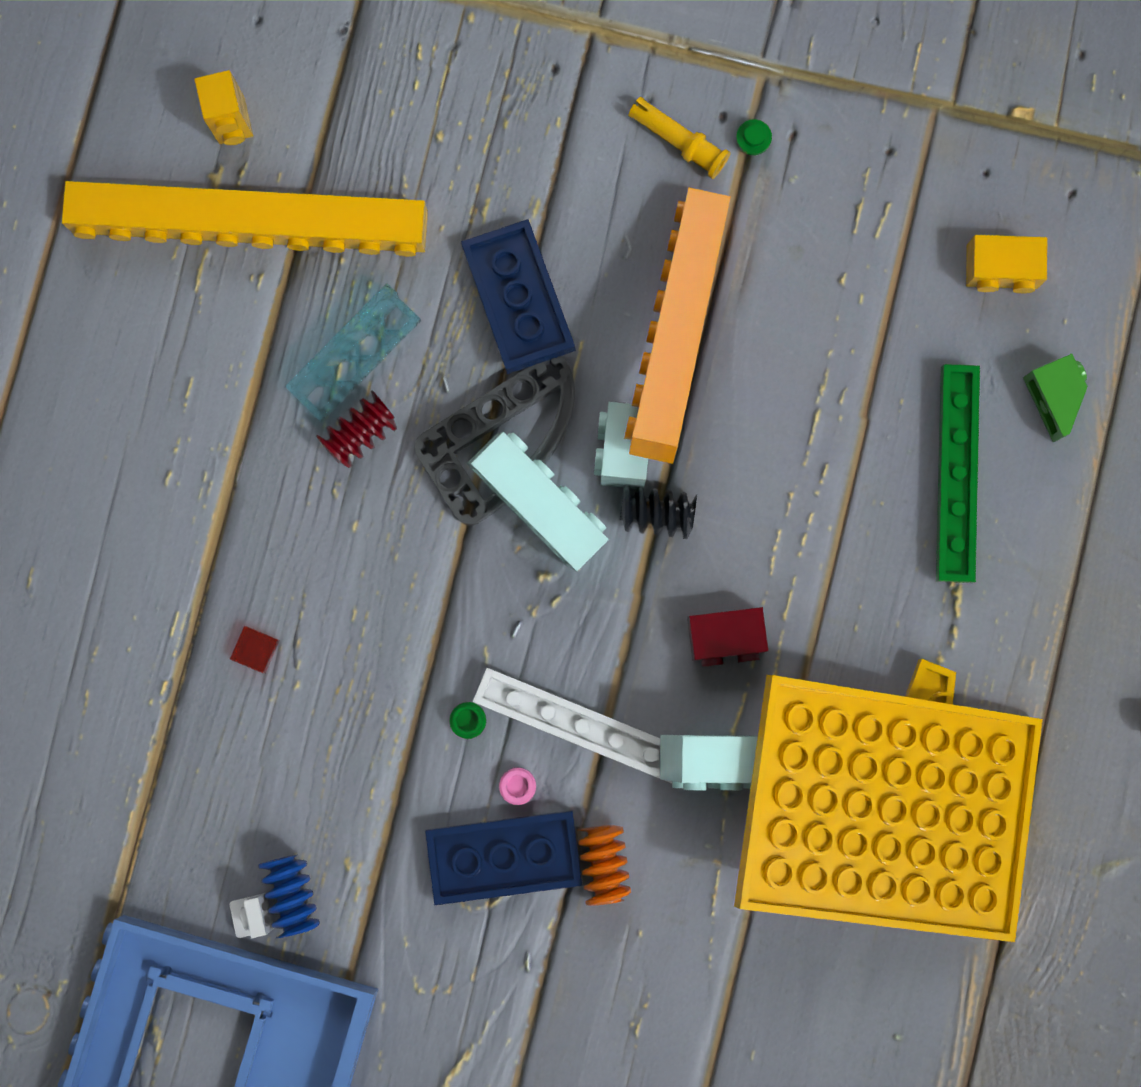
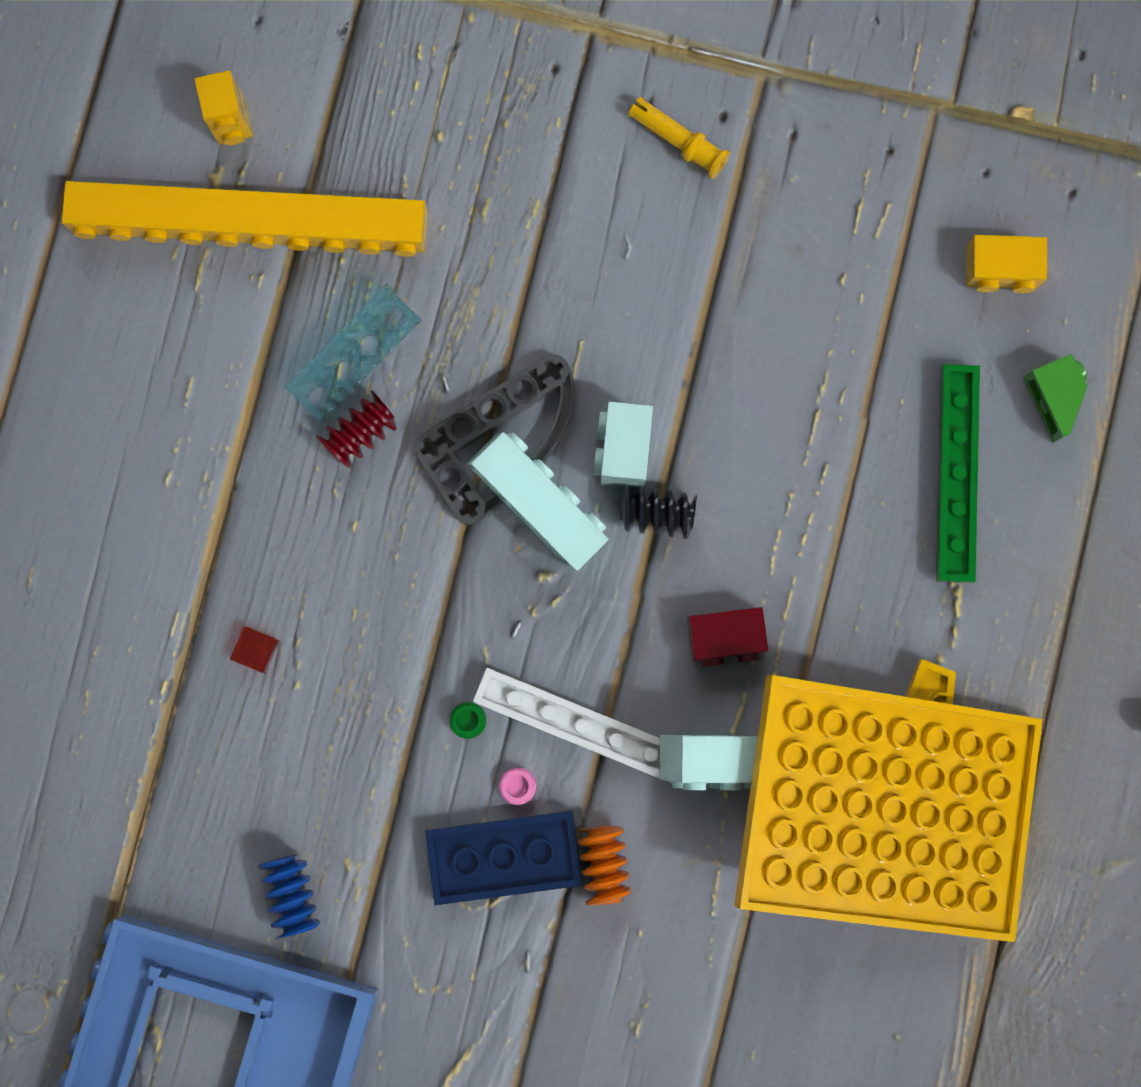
(251, 916): white bracket -> none
(518, 296): dark blue plate -> none
(679, 326): light orange brick -> none
(754, 137): green plate -> none

